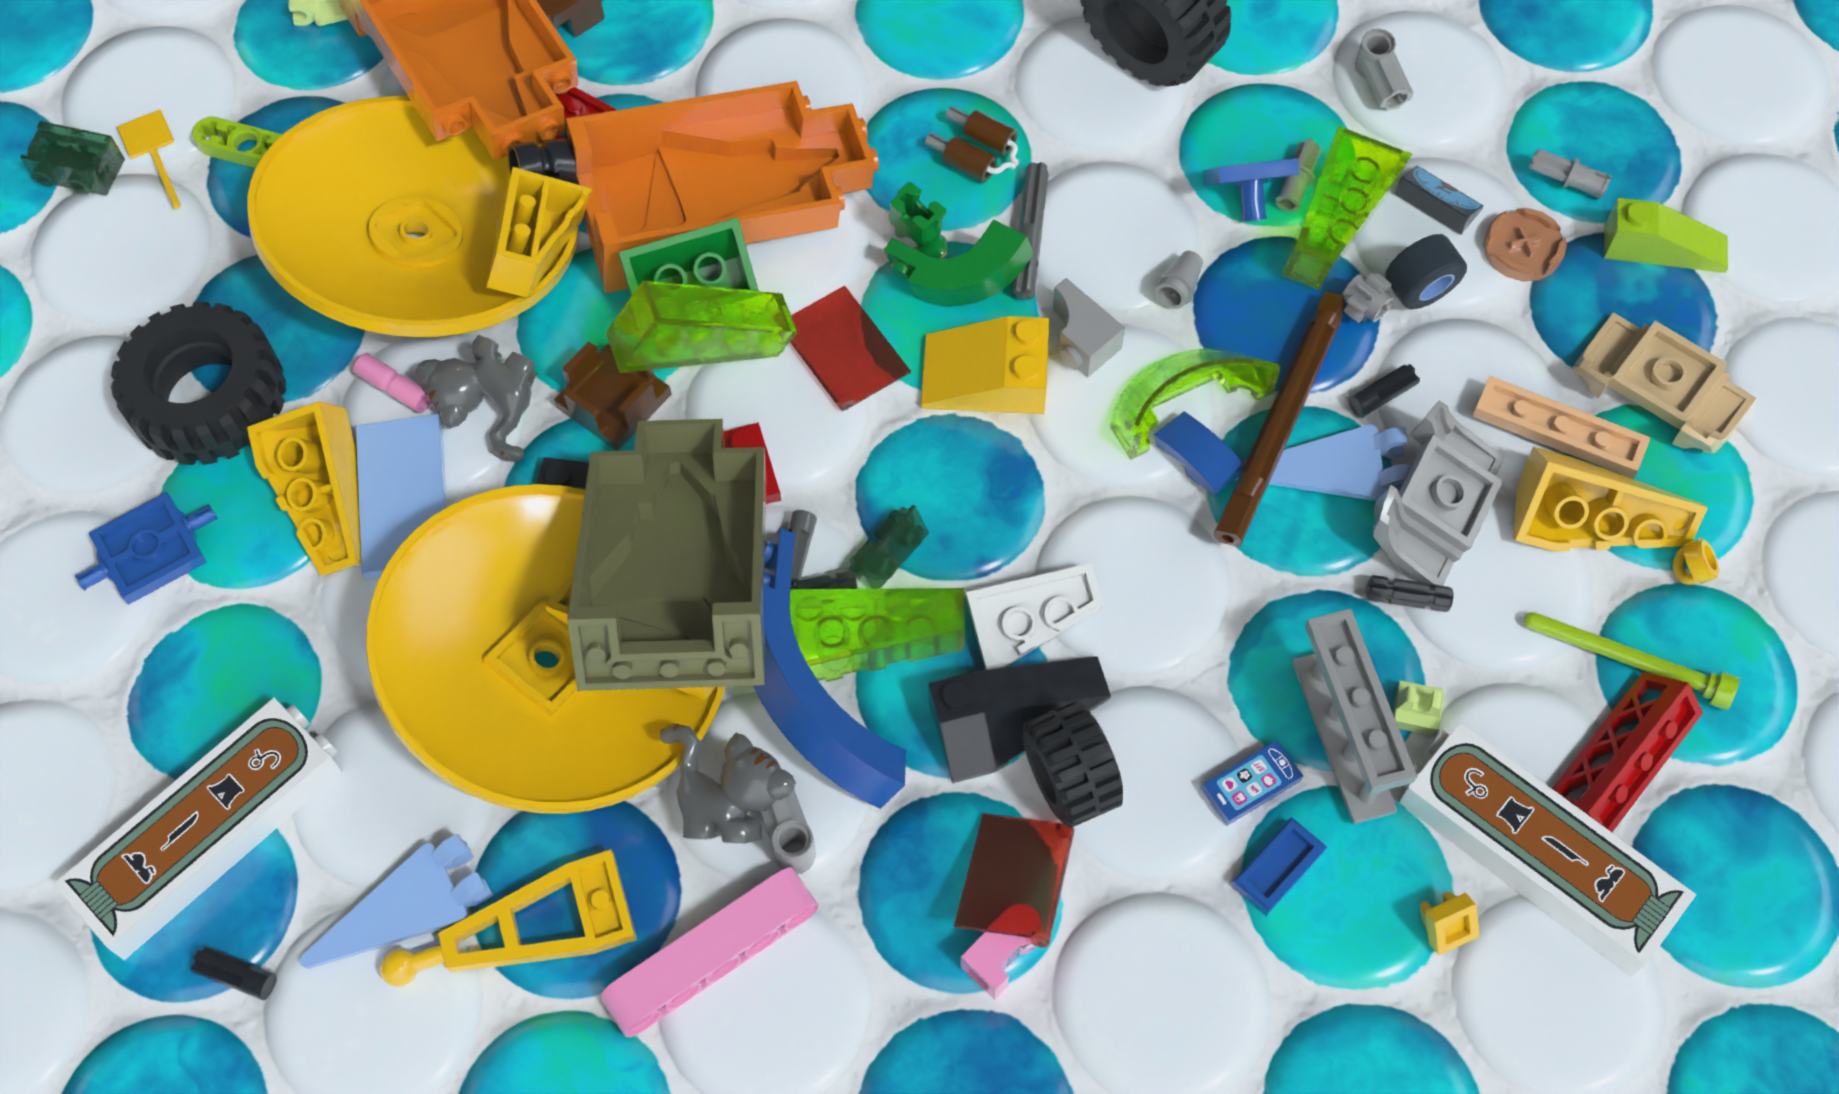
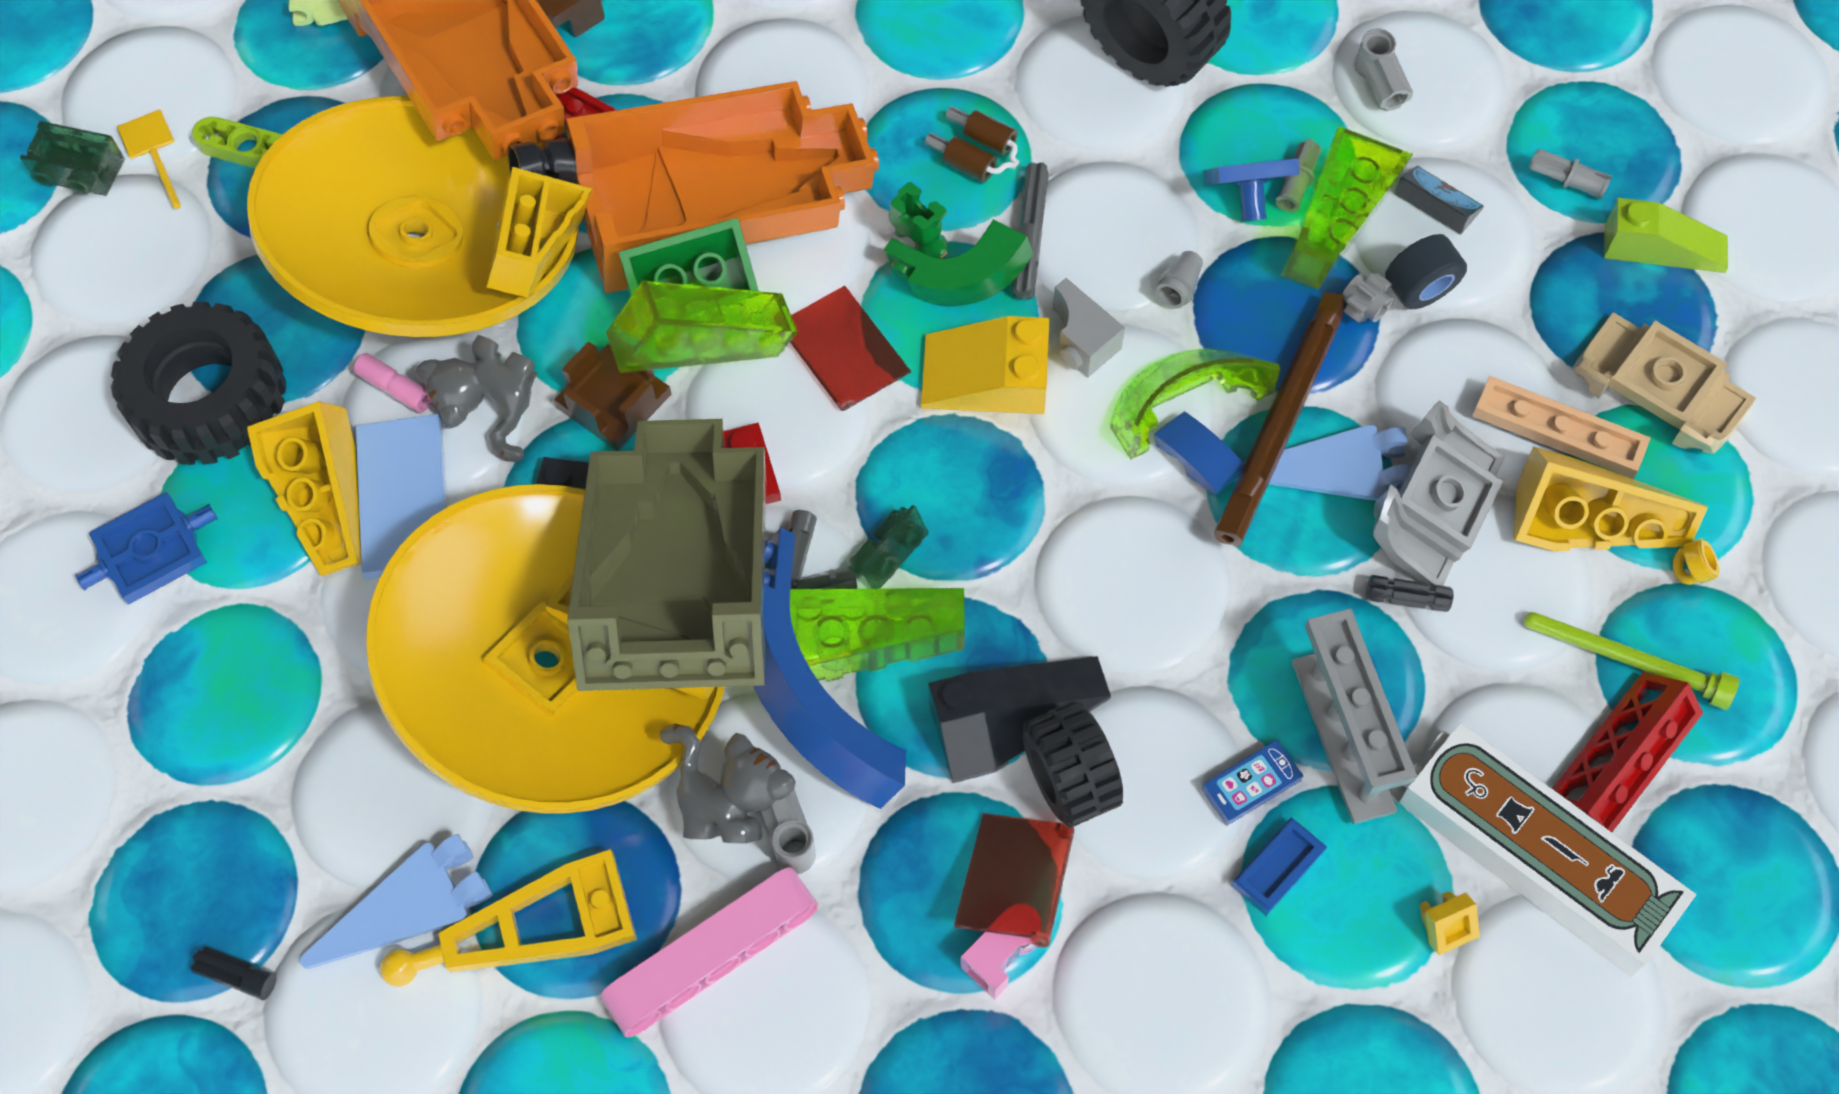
(198, 827): brick -> none
(1030, 611): white wing -> none
(1383, 390): black piece -> none
(1418, 708): yellowish green tile -> none
(1524, 244): nougat tile -> none

